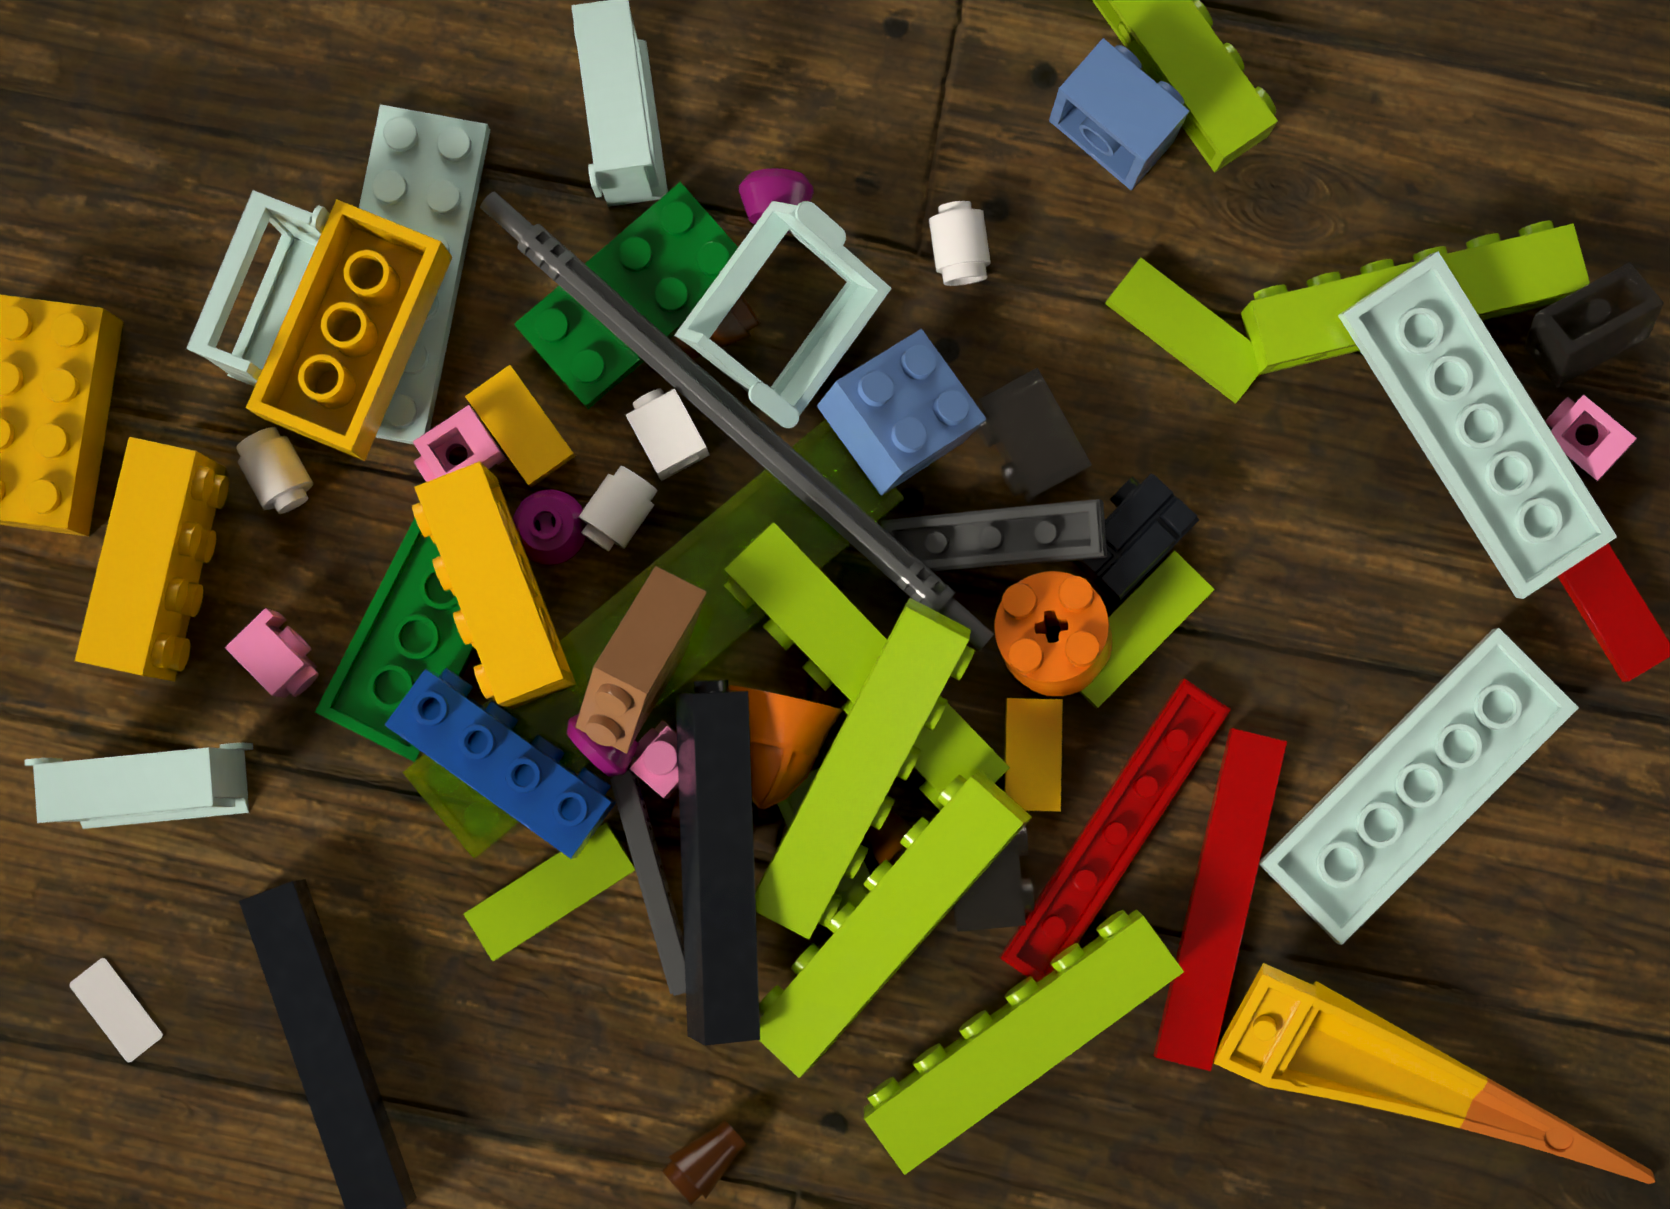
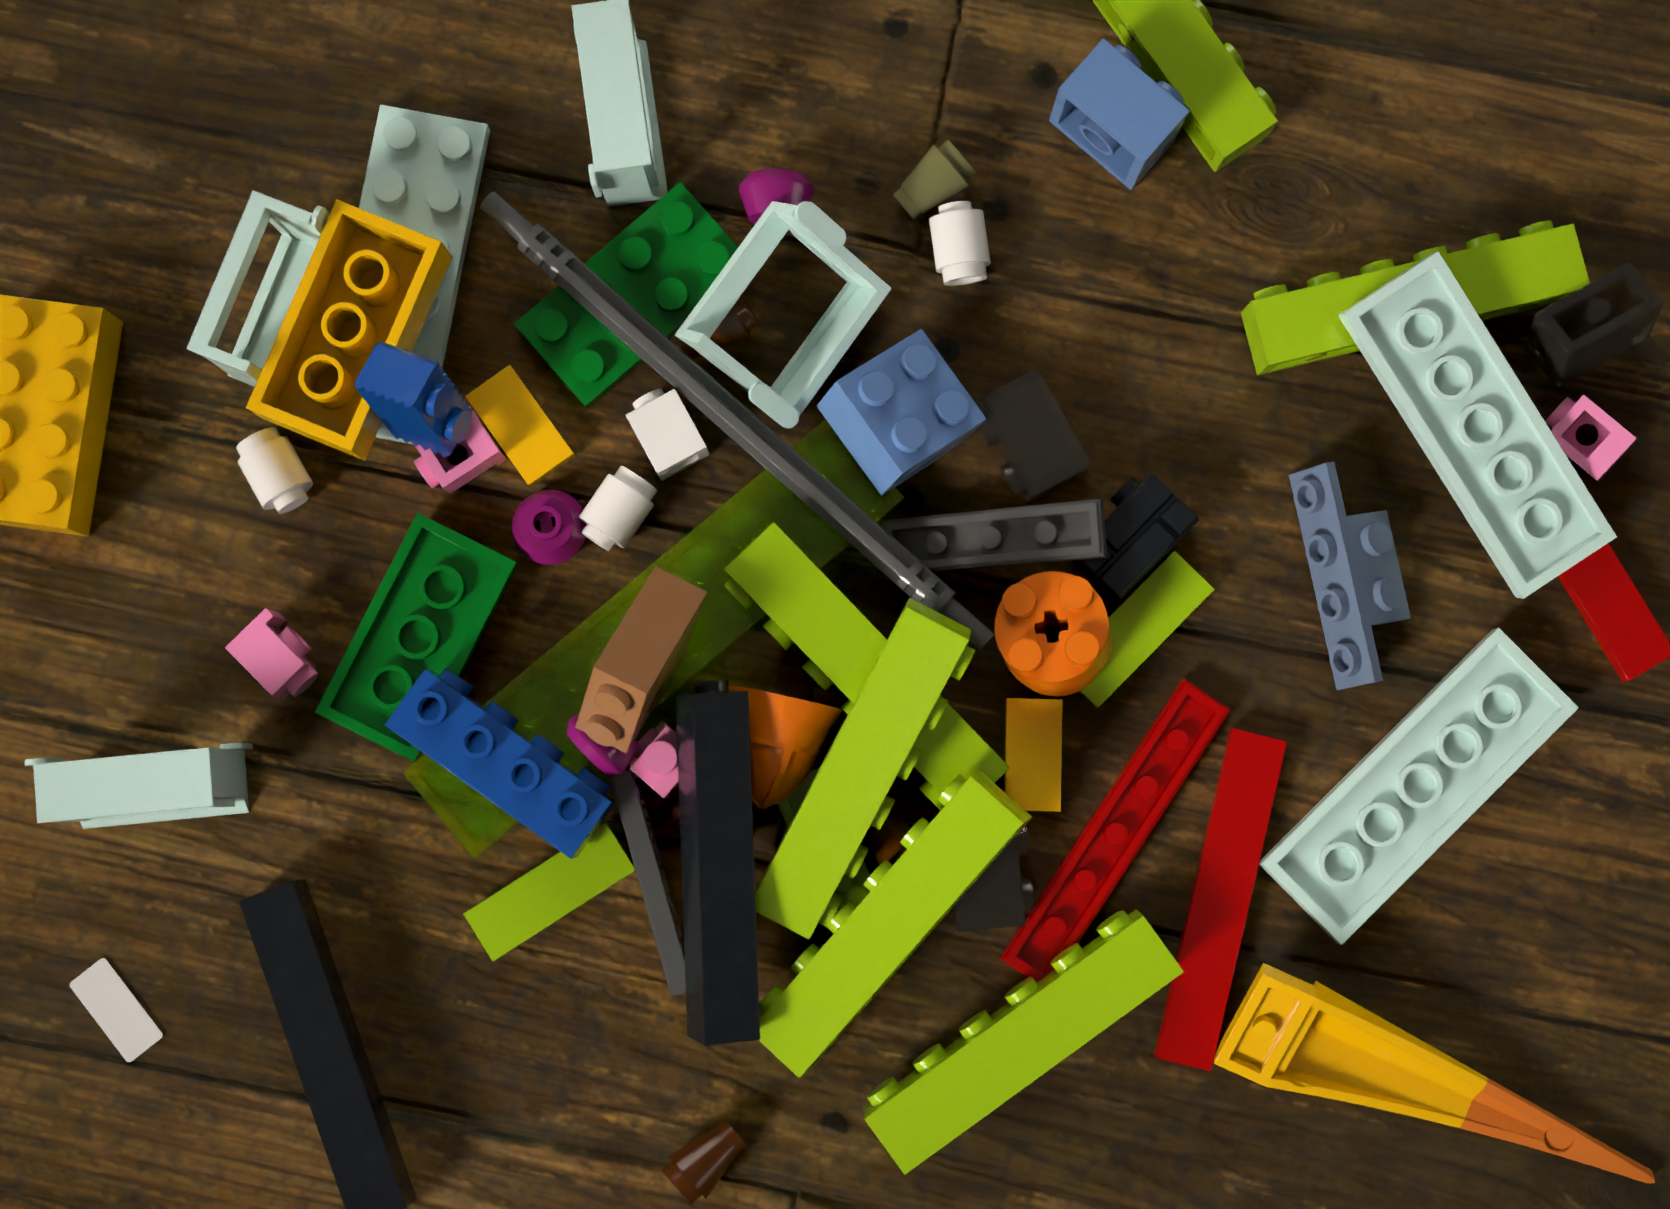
(153, 560): yellow brick -> none
(414, 399): none -> blue brick
(493, 585): yellow brick -> none
(934, 179): none -> olive cone
(1186, 329): lime tile -> none
(1351, 574): none -> sand blue bracket

